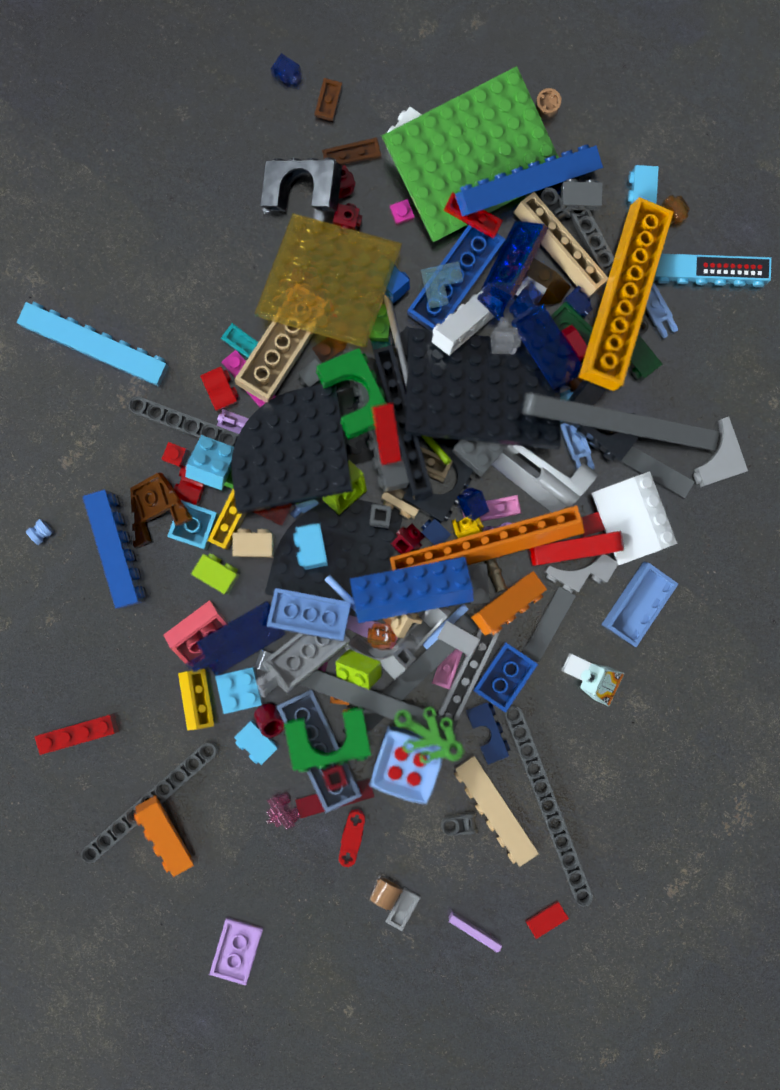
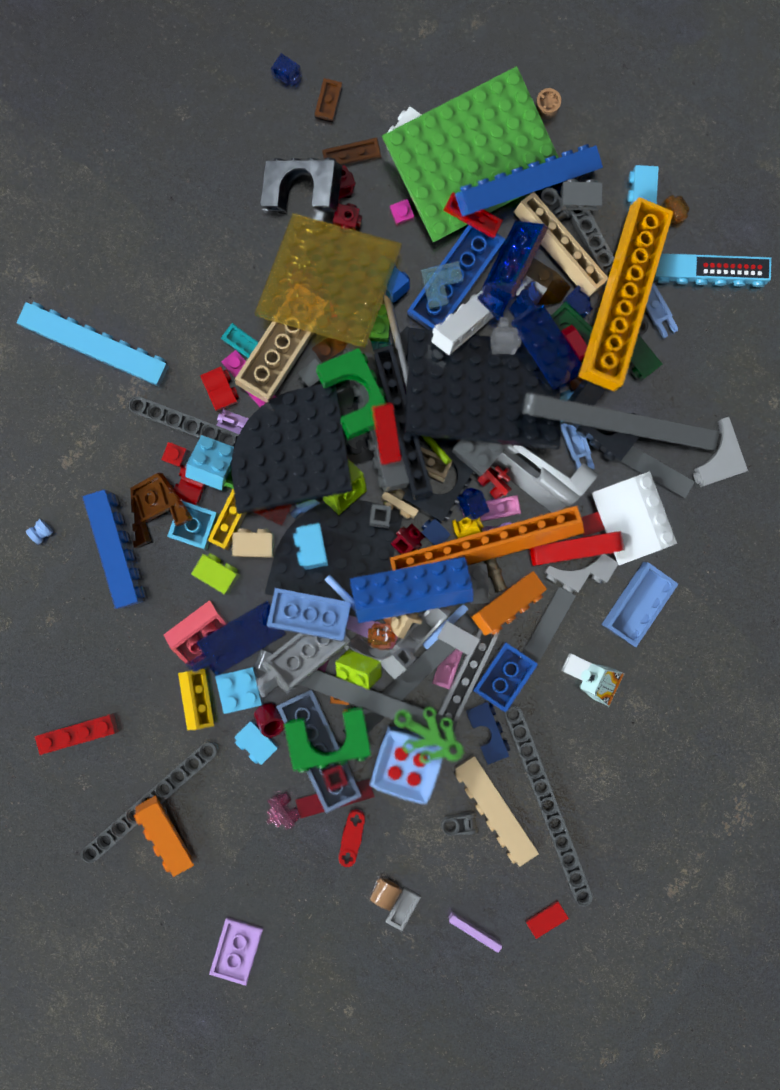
(495, 476): none -> red hips

